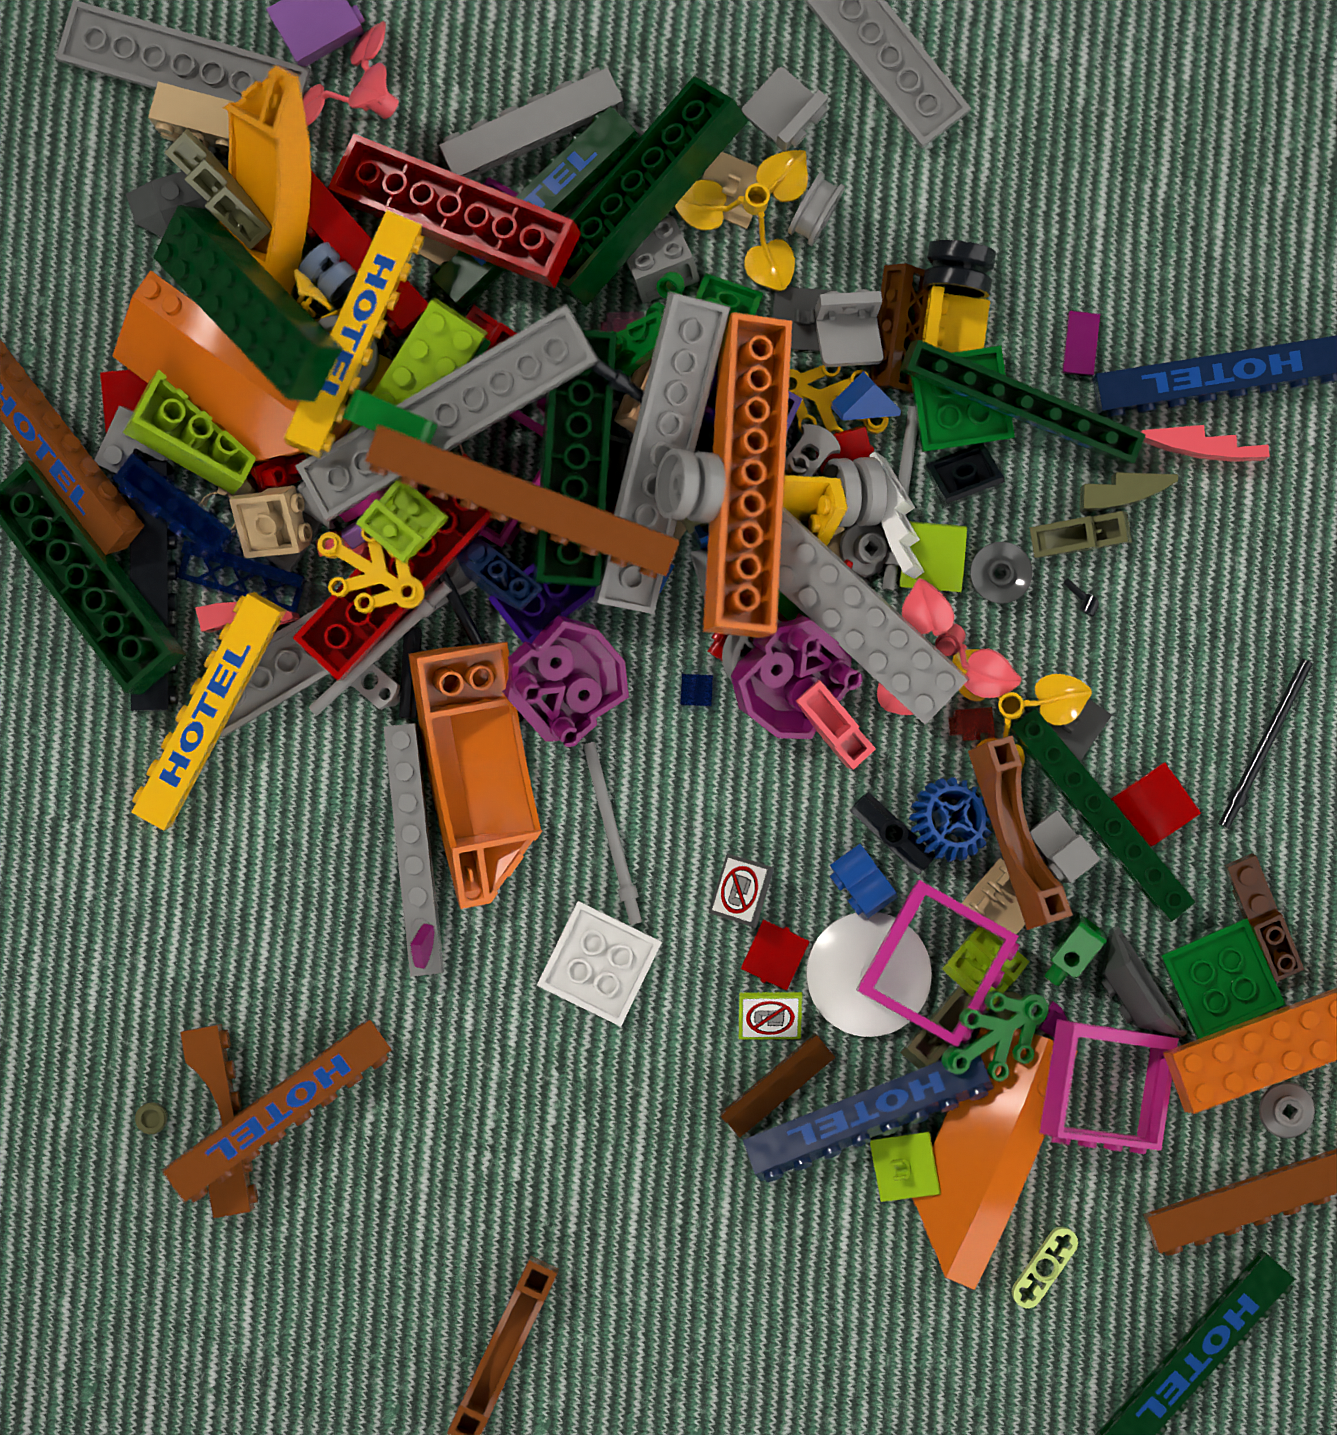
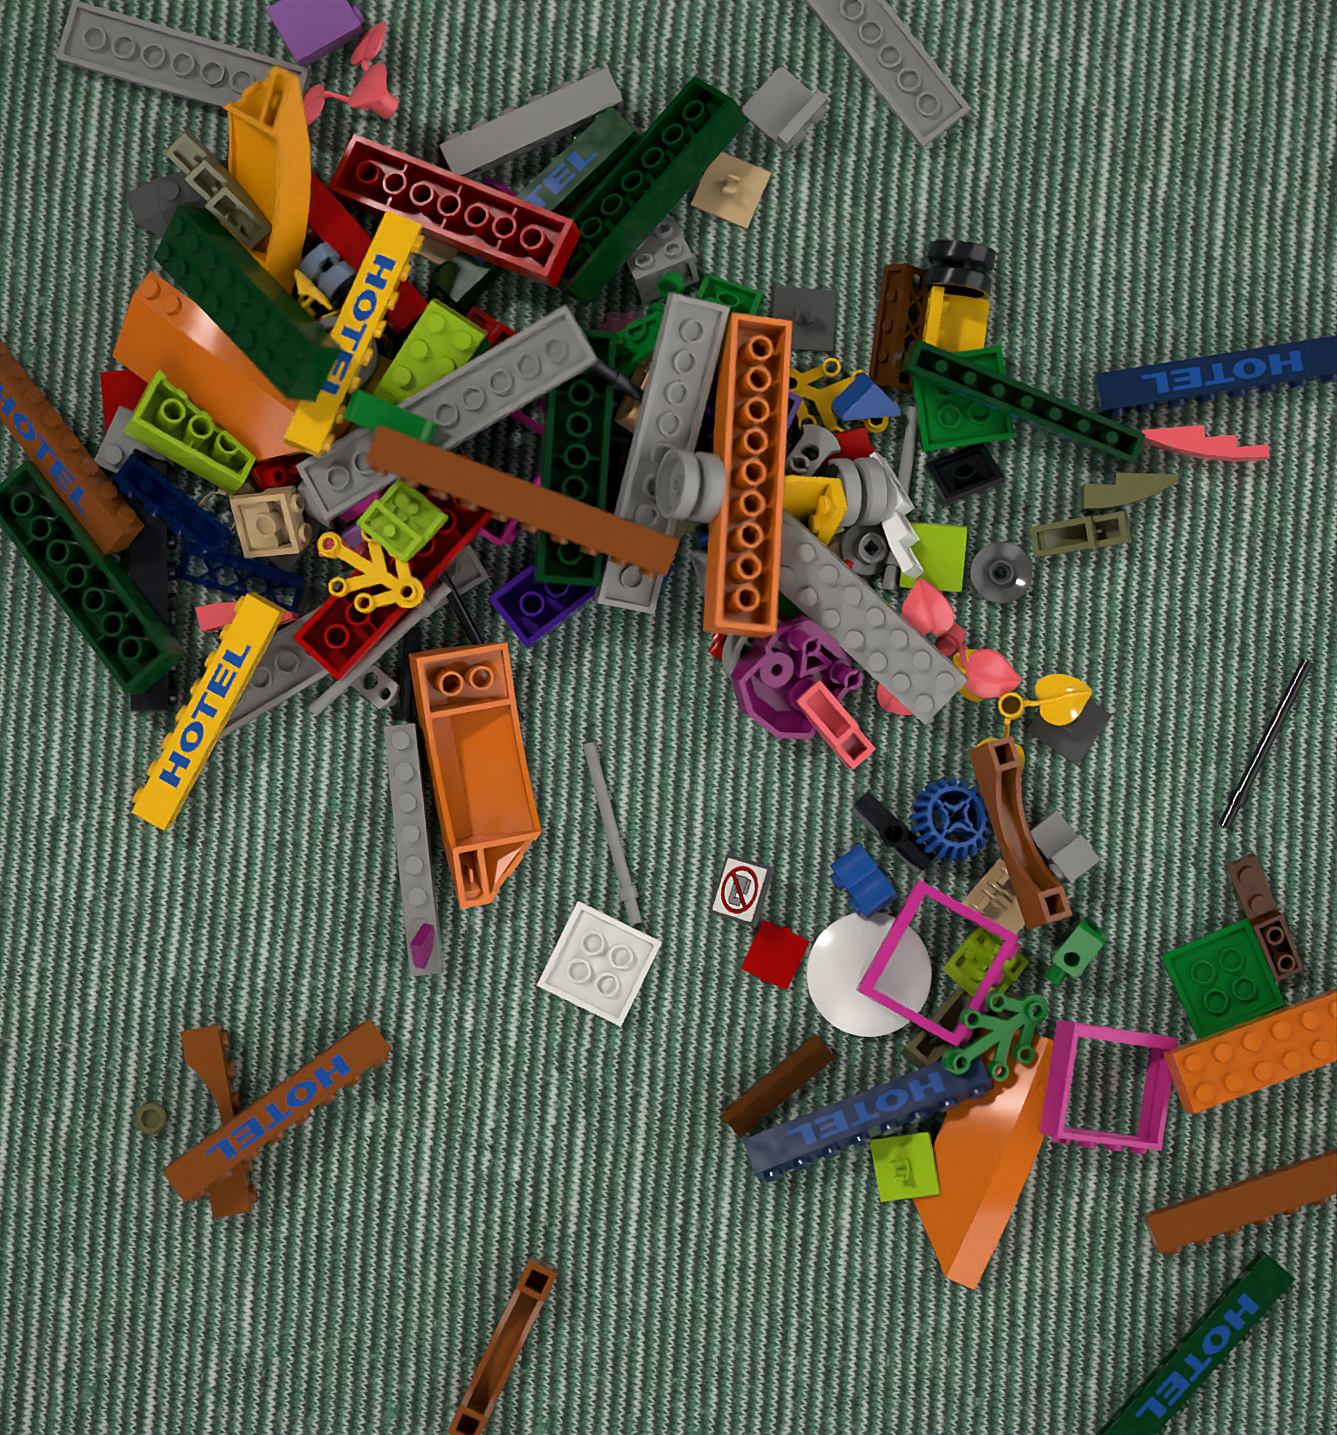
(181, 109): tan brick -> none
(497, 574): dark blue slope -> none
(583, 664): magenta brick -> none
(696, 690): clear blue tile -> none
(770, 1015): piece -> none
(784, 177): yellow plant -> none
(816, 209): light grey wheel -> none
(849, 328): light grey bracket -> none
(972, 723): clear red brick -> none
(1055, 1013): magenta tile -> none
(1065, 1253): yellowish green beam -> none
(1080, 343): magenta tile -> none
(1089, 604): black hand -> none
(1101, 815): dark green brick -> none
(1134, 988): dark grey wedge -> none
(1156, 804): red slope -> none
(1276, 1100): light grey piece -> none

